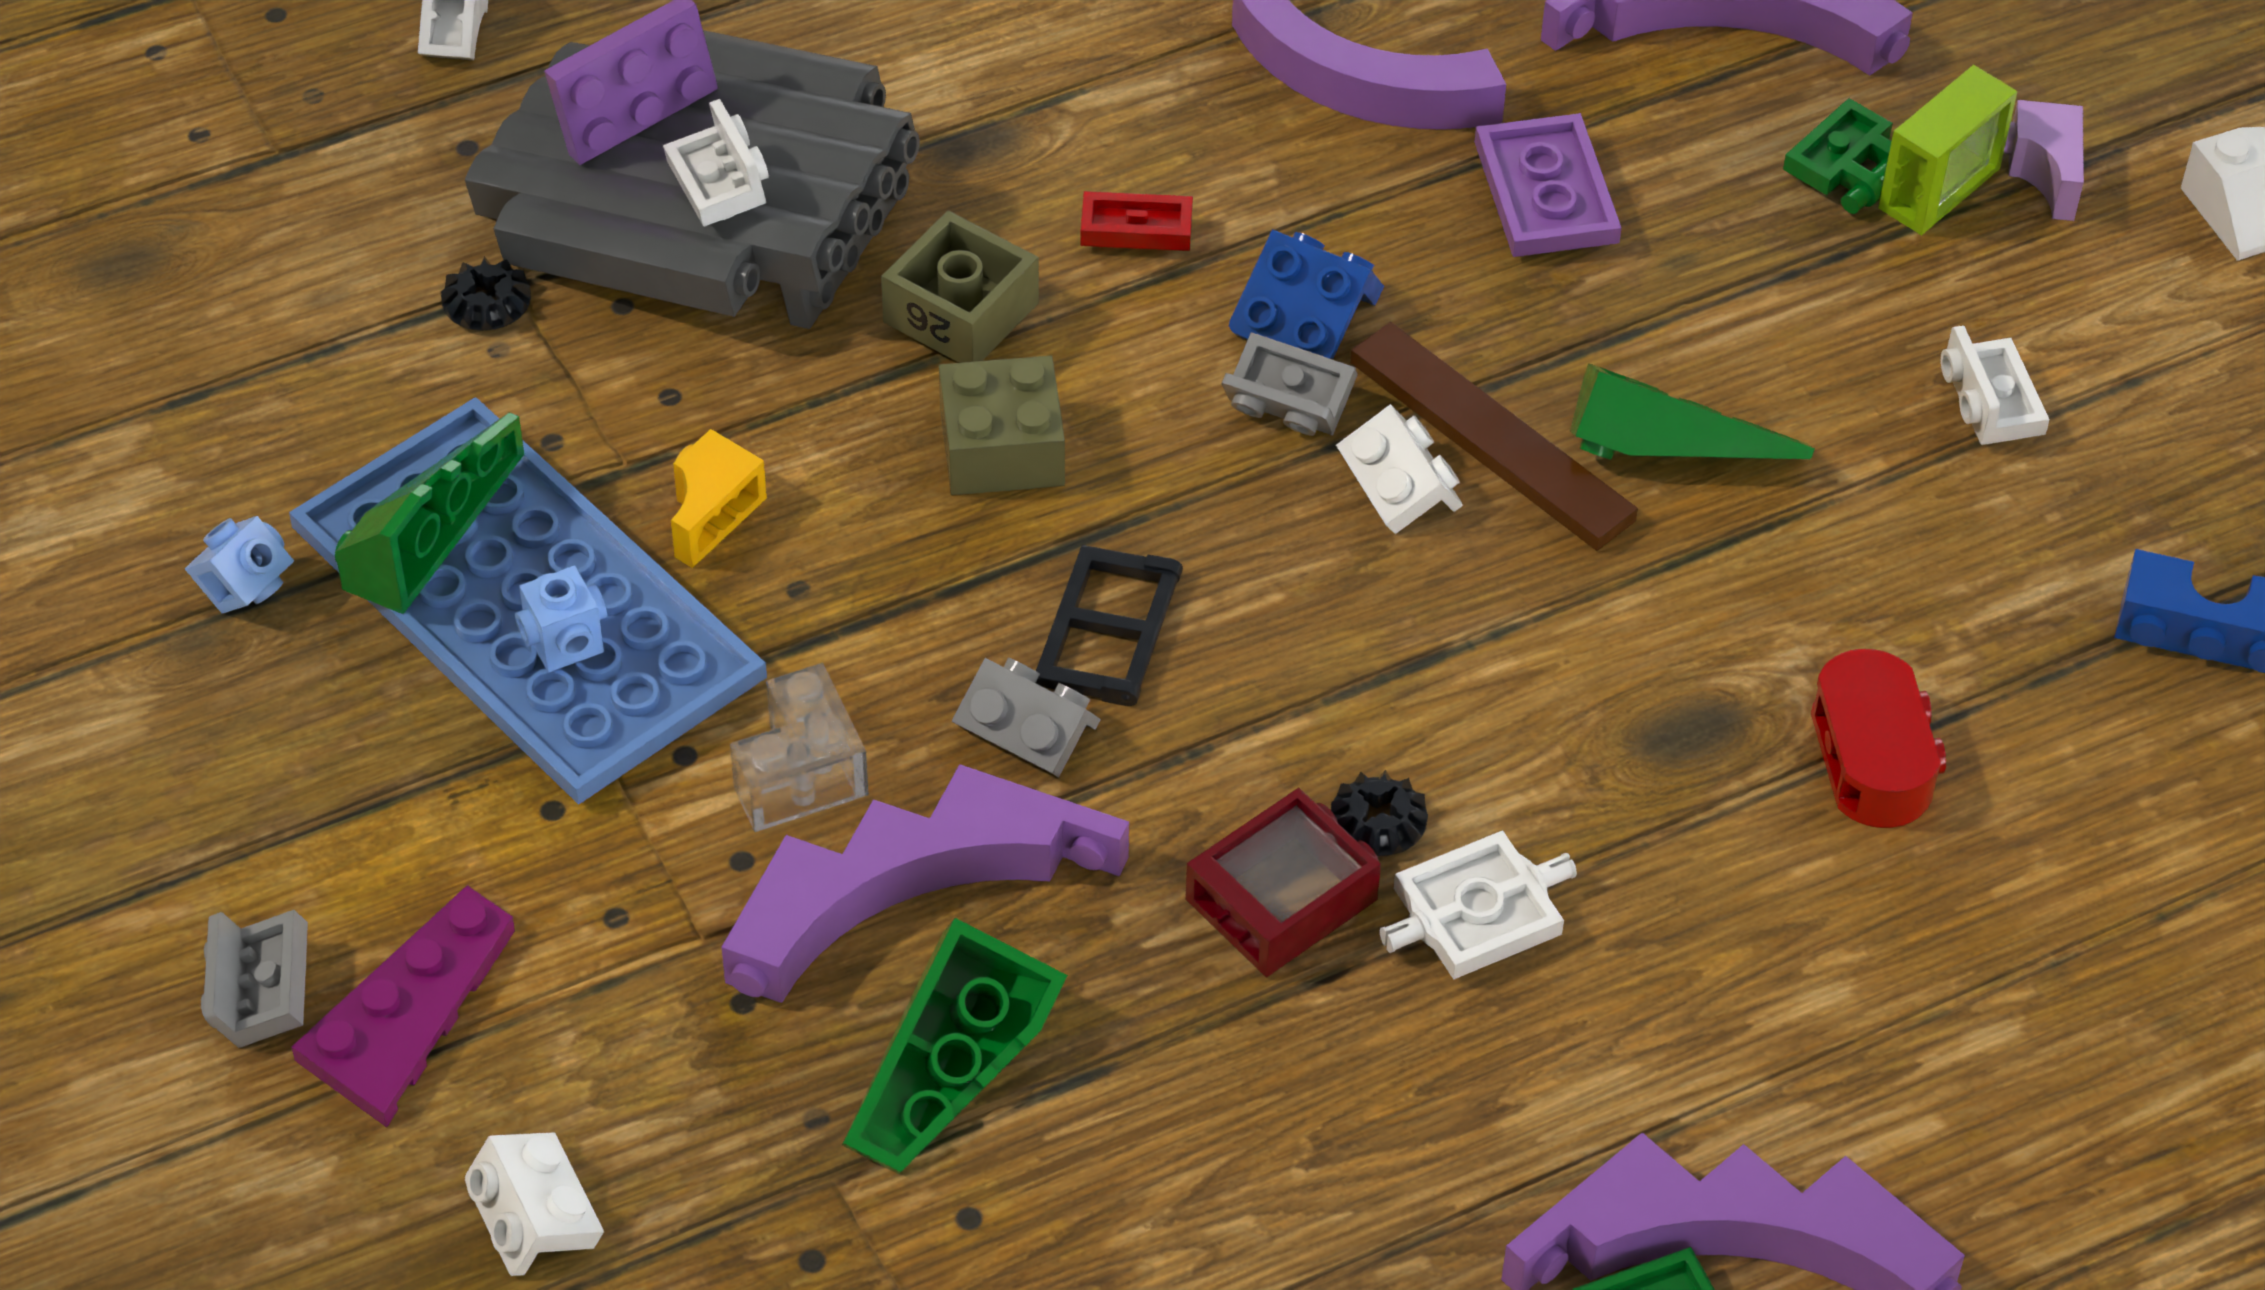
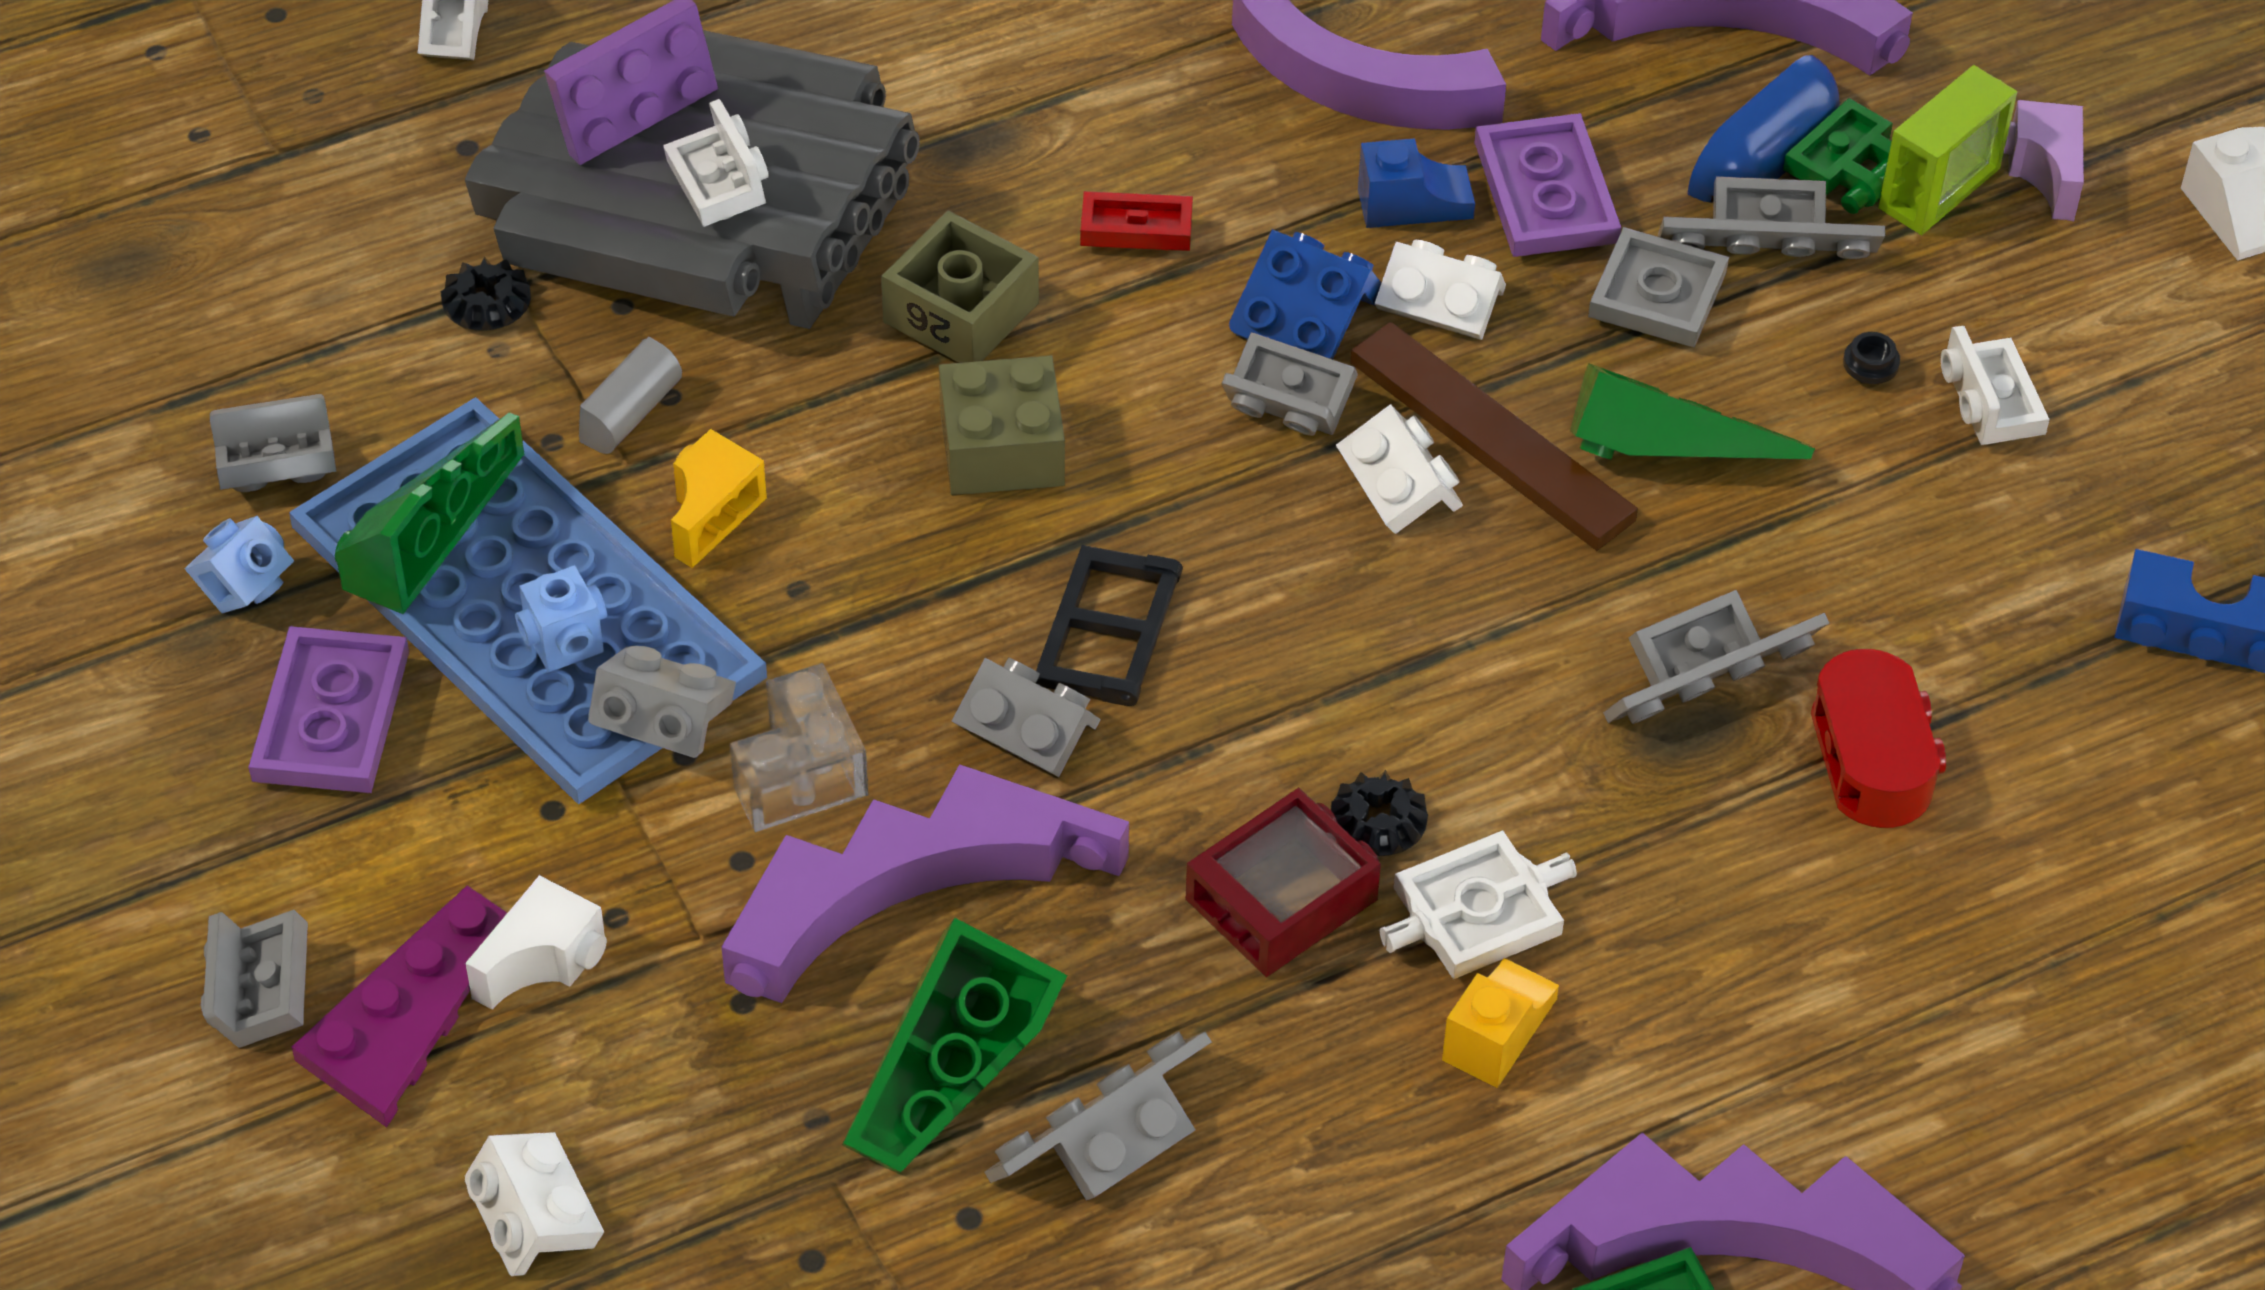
(272, 442): none -> light grey bracket
(329, 709): none -> medium lavender plate
(540, 940): none -> white arch
(628, 395): none -> light grey brick
(658, 699): none -> light grey bracket
(1115, 1131): none -> light grey bracket
(1407, 188): none -> blue arch
(1440, 289): none -> white bracket
(1496, 1020): none -> yellow arch
(1658, 287): none -> light grey plate
(1702, 644): none -> light grey bracket
(1767, 127): none -> blue brick
(1775, 216): none -> light grey bracket
(1871, 358): none -> black plate

